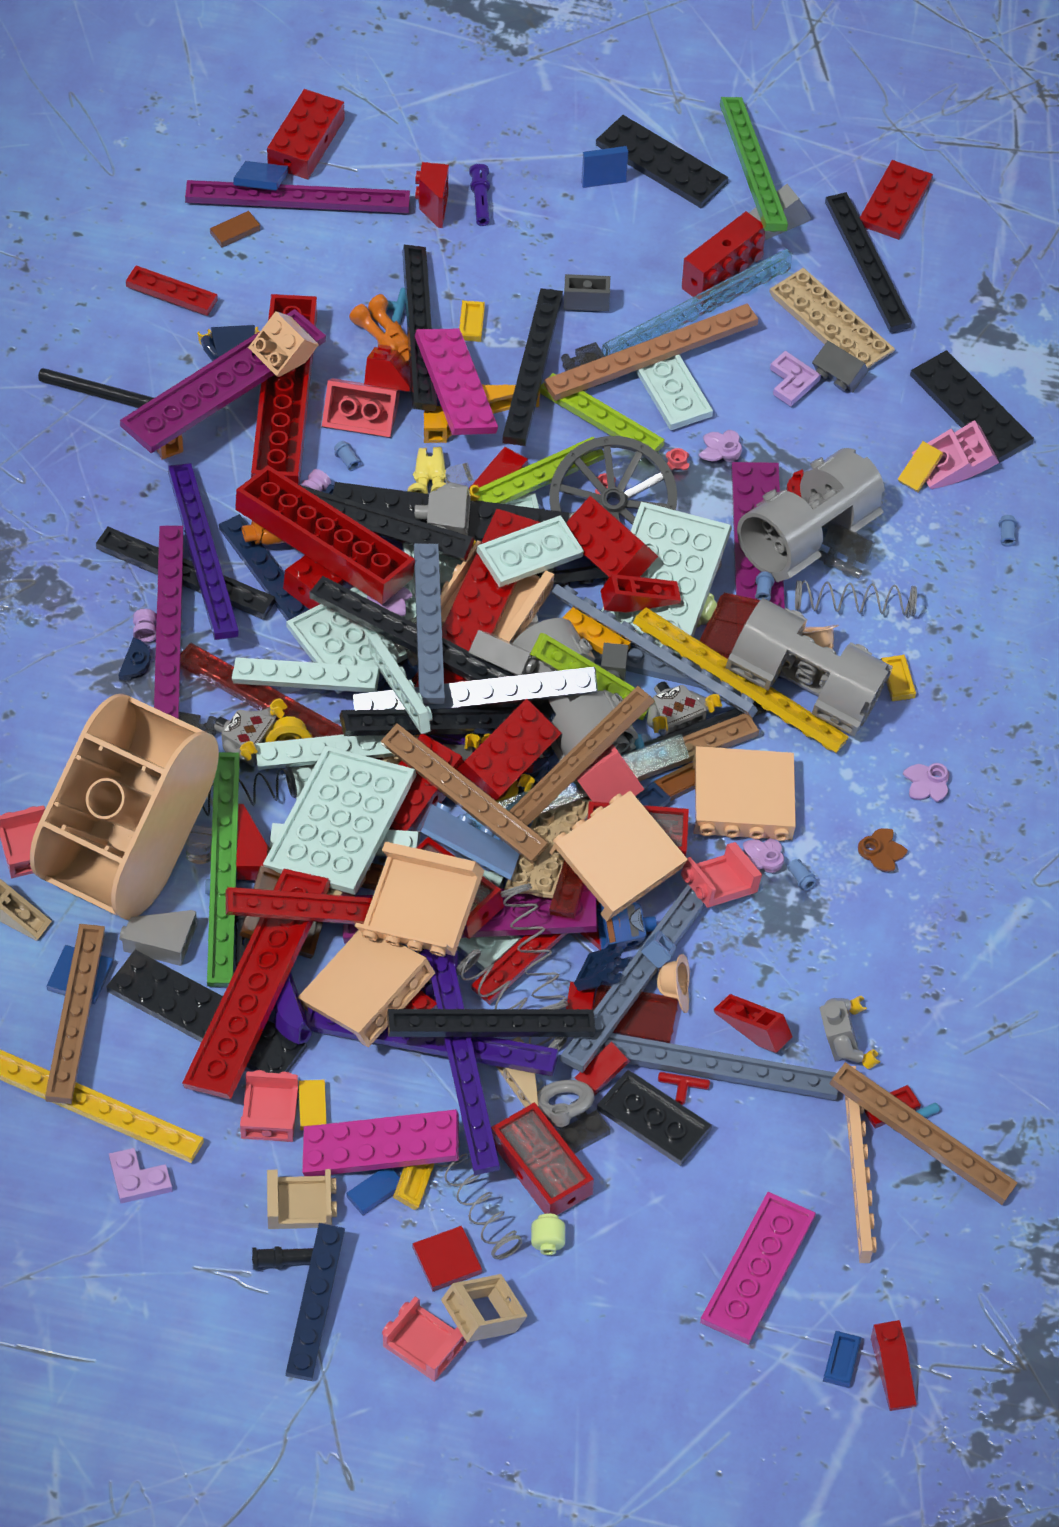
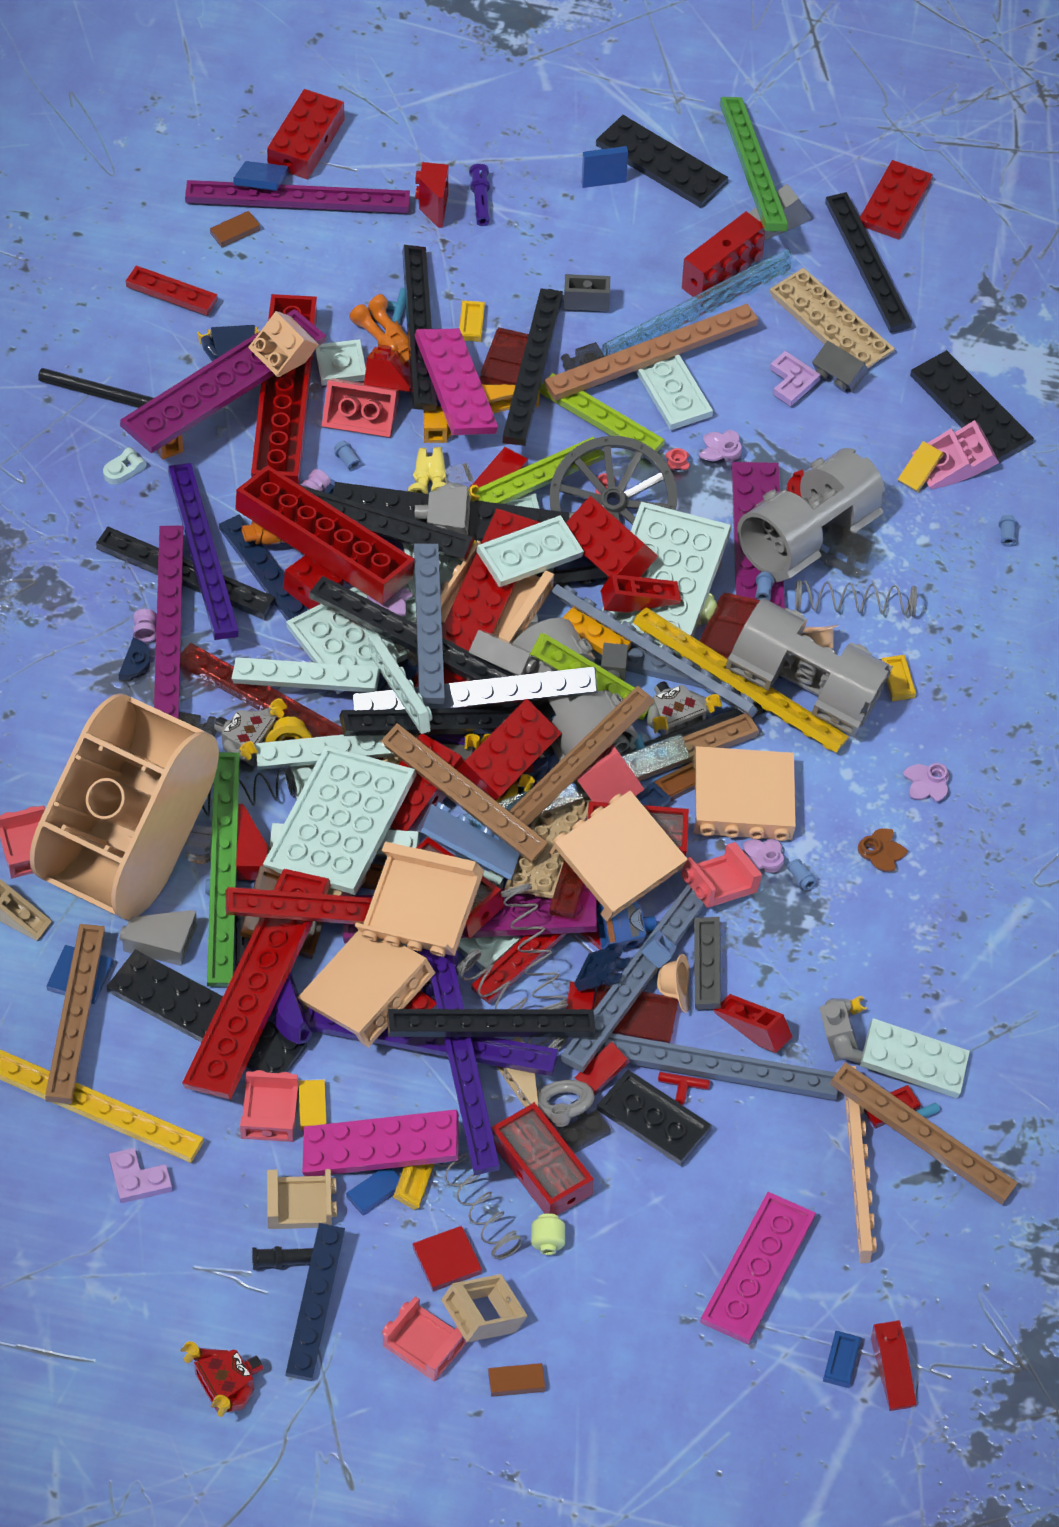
(117, 472): none -> light aqua plate
(223, 1376): none -> red torso
(340, 361): none -> light aqua plate
(504, 358): none -> clear red piece
(516, 1379): none -> dark orange tile
(707, 963): none -> dark grey plate
(914, 1058): none -> light aqua plate

